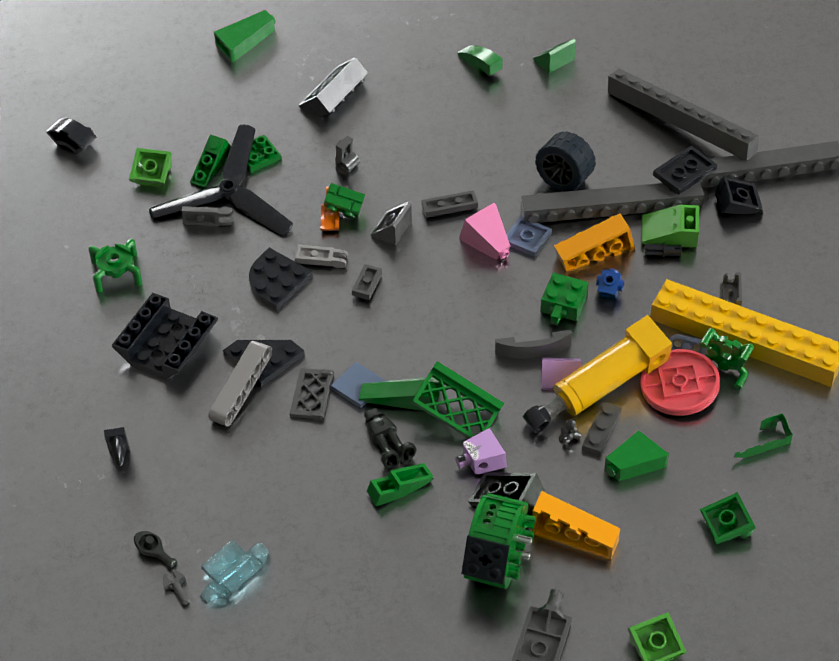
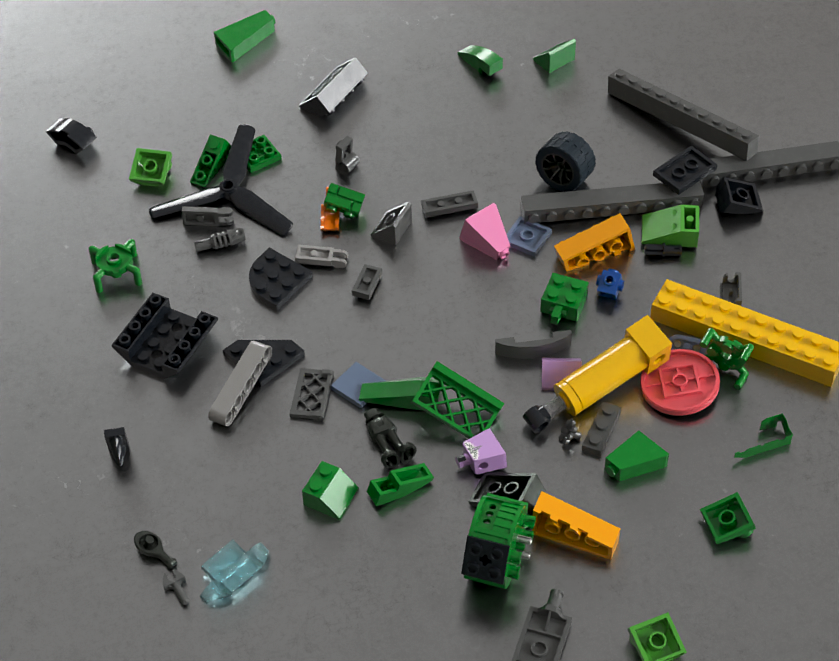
(222, 239): none -> dark grey hinge
(329, 491): none -> green slope

